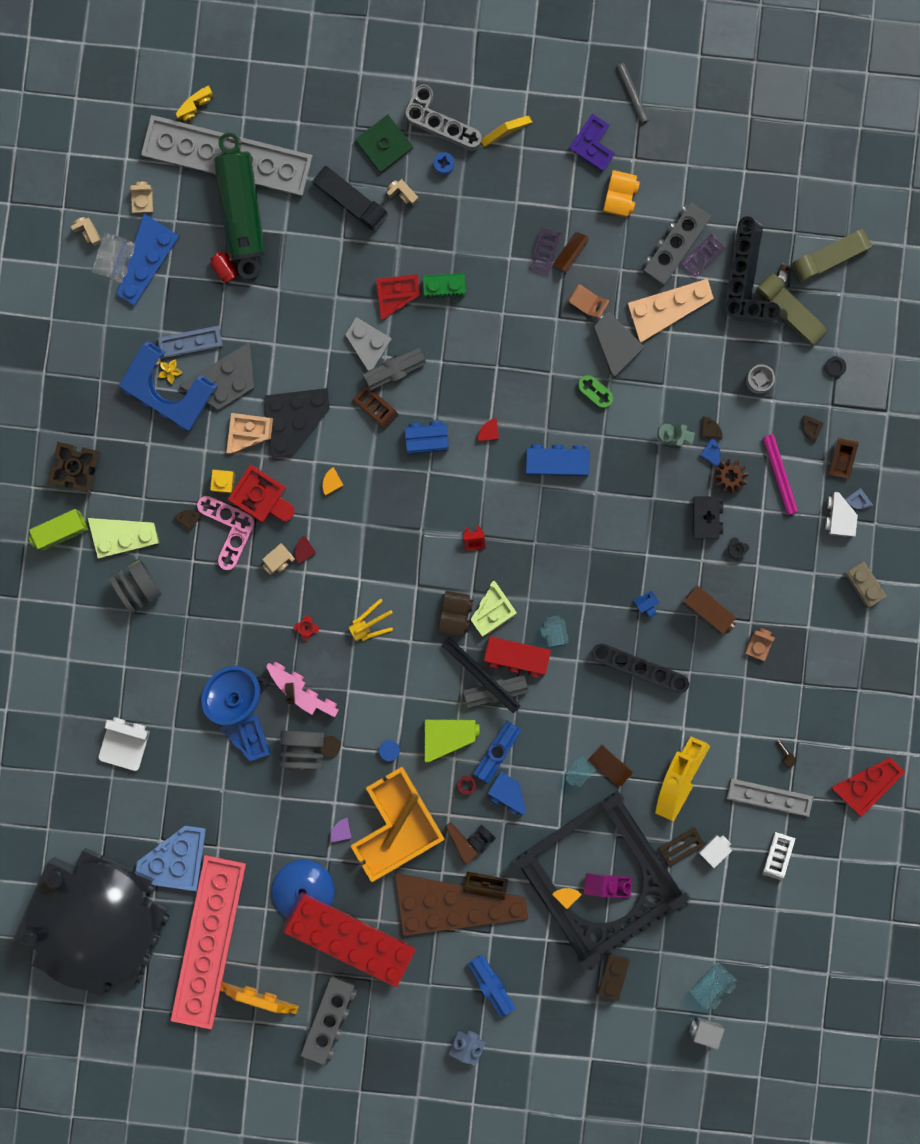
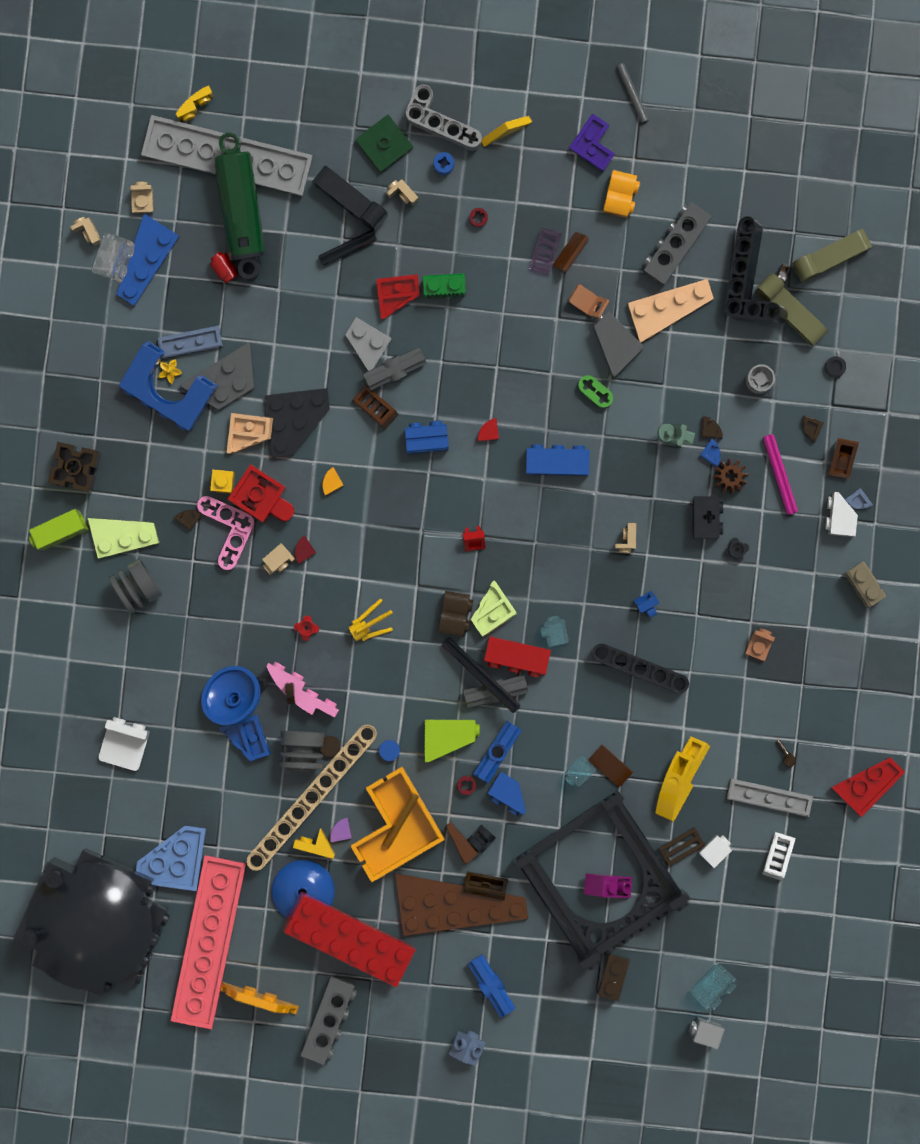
(302, 801): none -> tan beam
(321, 847): none -> yellow slope
(347, 247): none -> black axle
(484, 220): none -> dark red bush
(566, 896): light orange tile -> none
(630, 535): none -> tan bracket
(709, 610): reddish brown brick -> none
(716, 242): clear purple slope -> none

